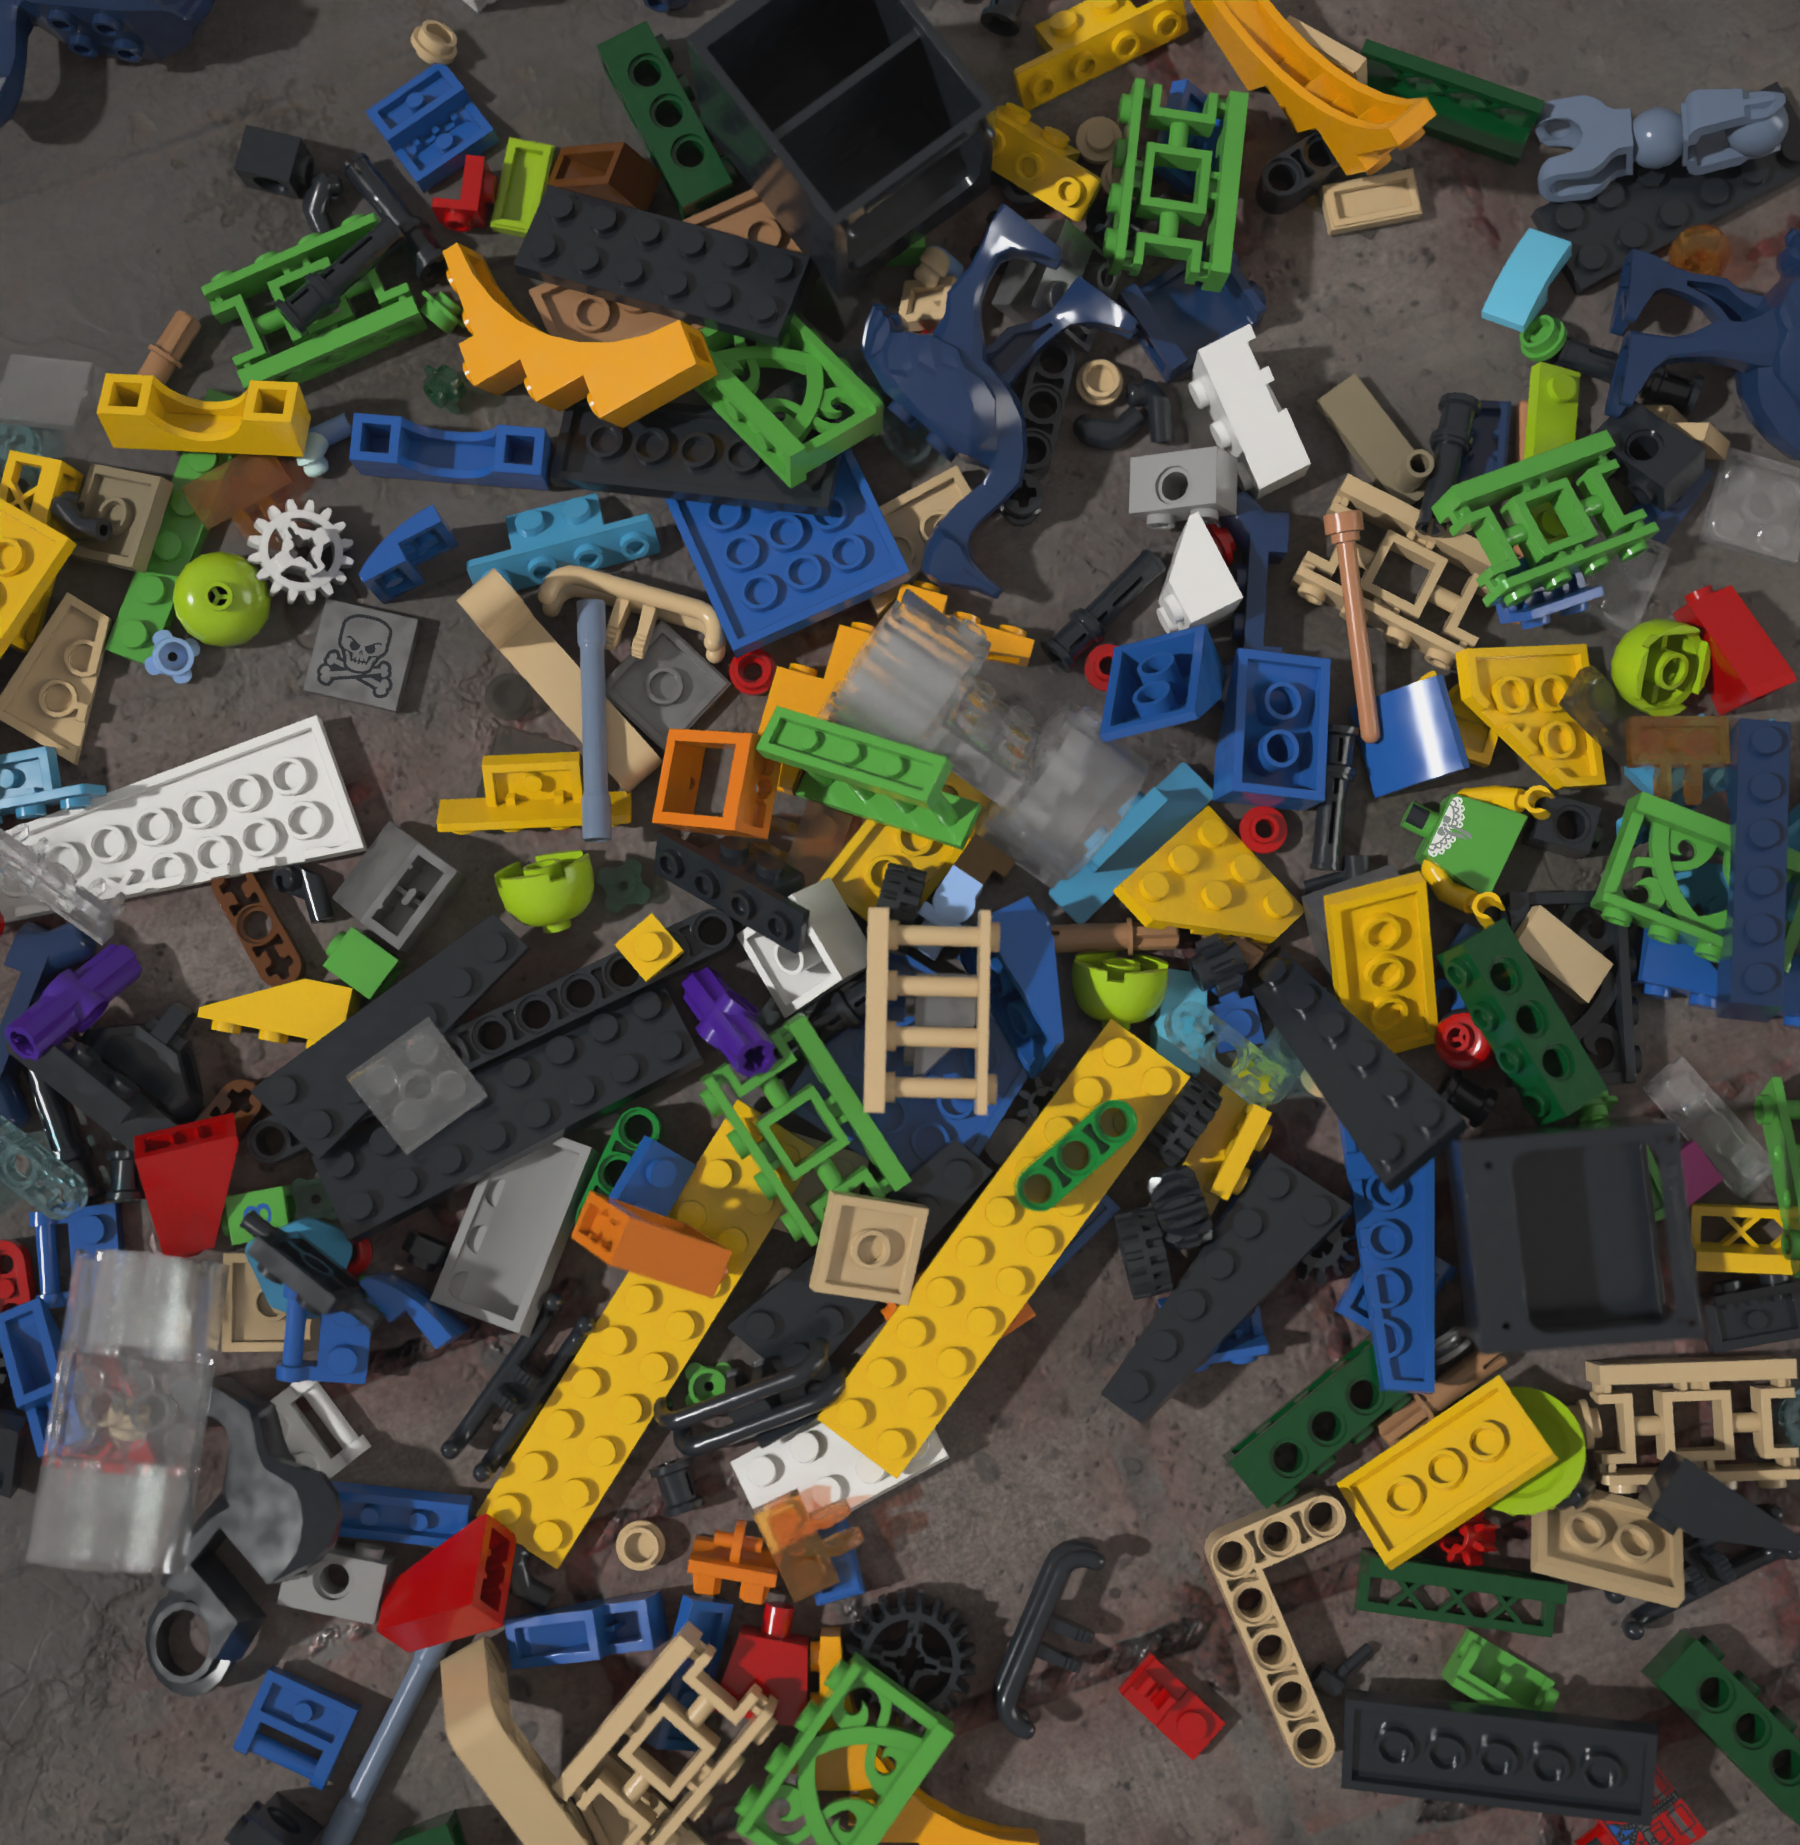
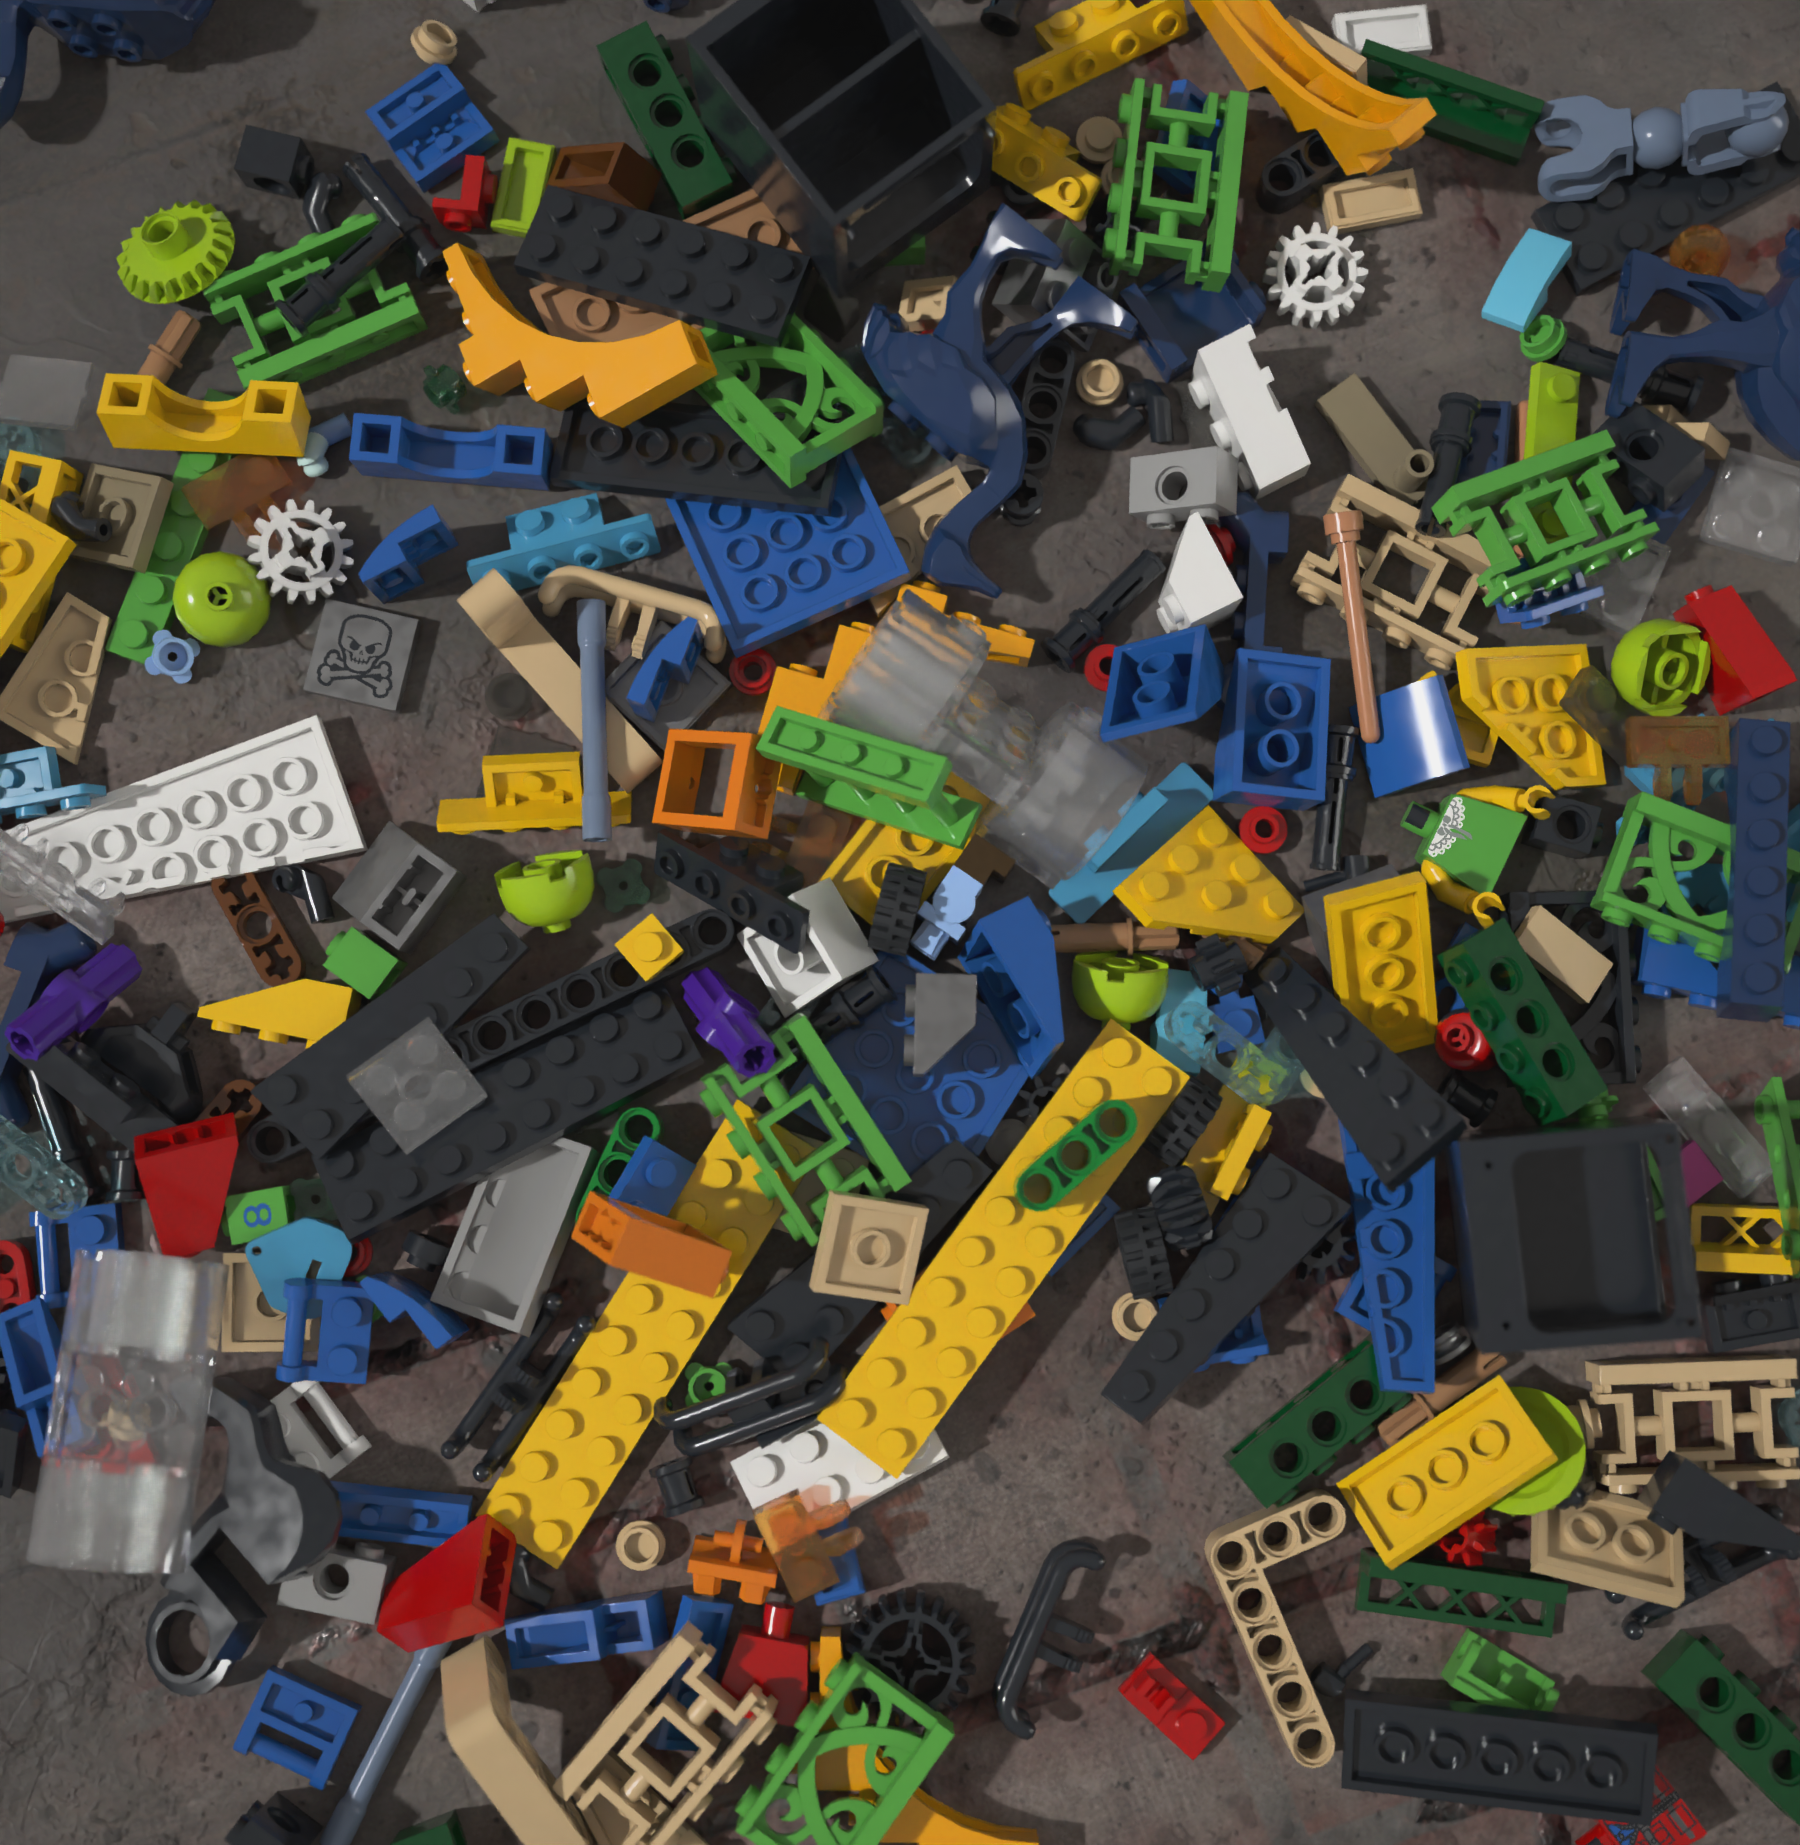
(176, 253): none -> lime gear
(311, 1273): black plate -> none
(442, 311): bright green plate -> none
(671, 658): none -> blue slope
(886, 985): tan fence -> none
(936, 264): tan arm -> none
(1133, 1316): none -> tan plate
(1309, 255): none -> white gear
(1397, 27): none -> white tile

